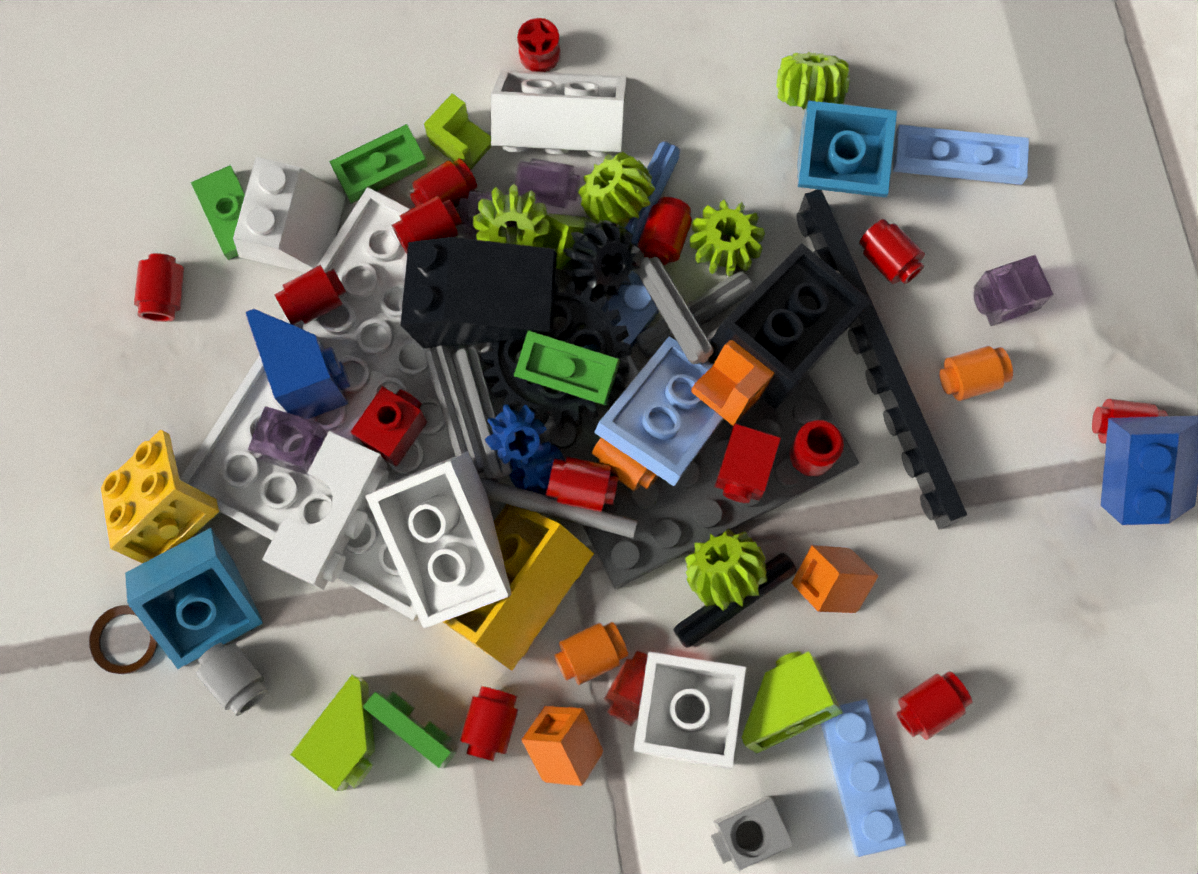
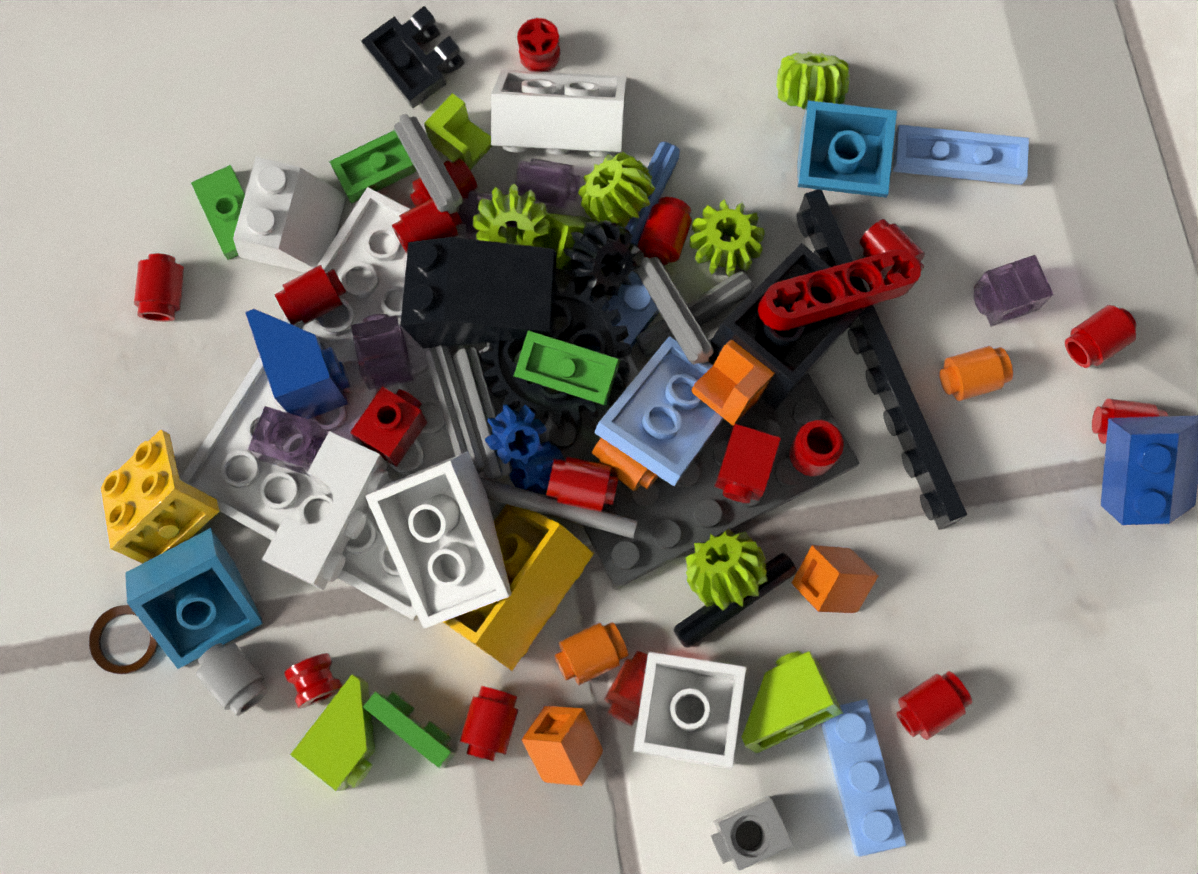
(313, 680): none -> red wheel
(381, 351): none -> clear purple brick
(405, 63): none -> black plate
(428, 164): none -> light grey axle
(838, 285): none -> red beam
(1101, 336): none -> red brick

